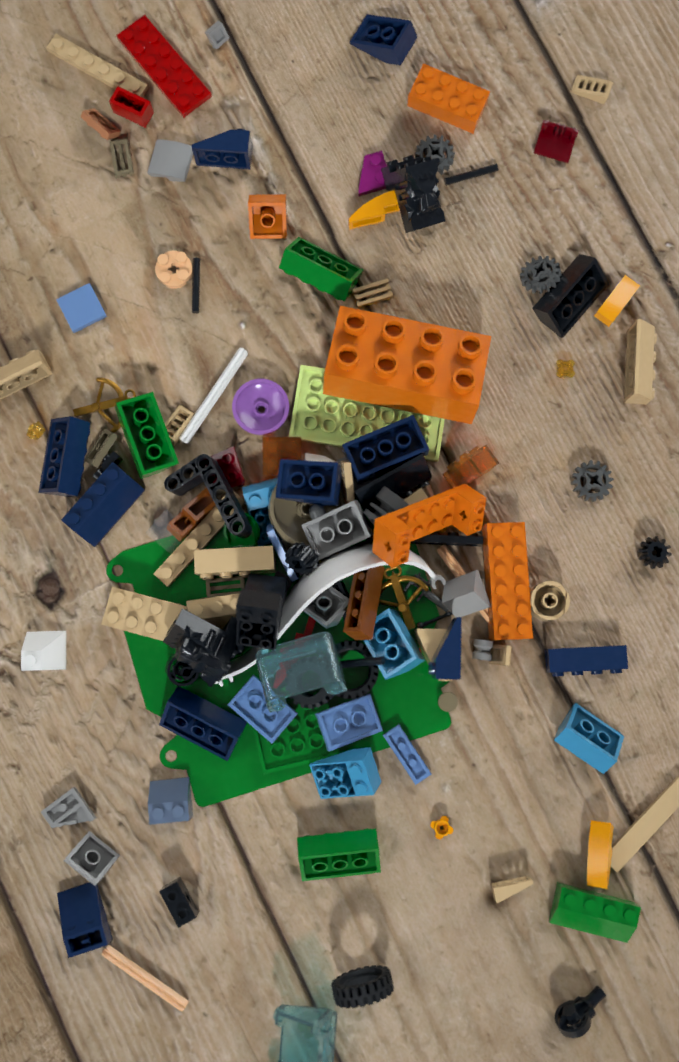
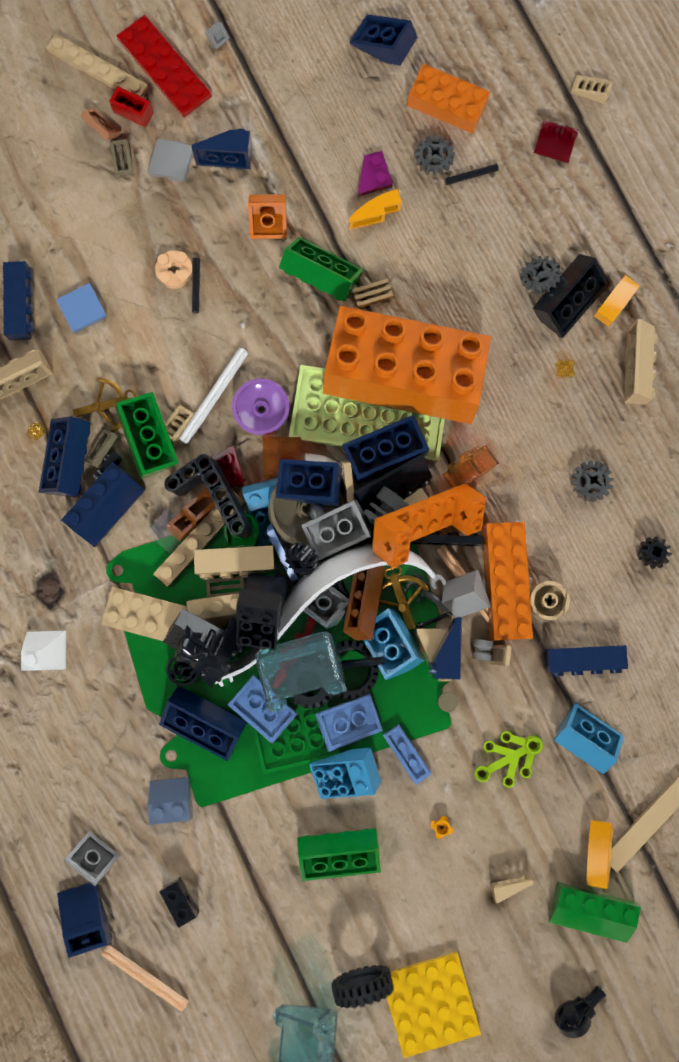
(17, 300): none -> dark blue brick
(68, 810): light grey wing -> none
(415, 191): black brick -> none
(431, 1005): none -> yellow plate
(511, 757): none -> lime plant

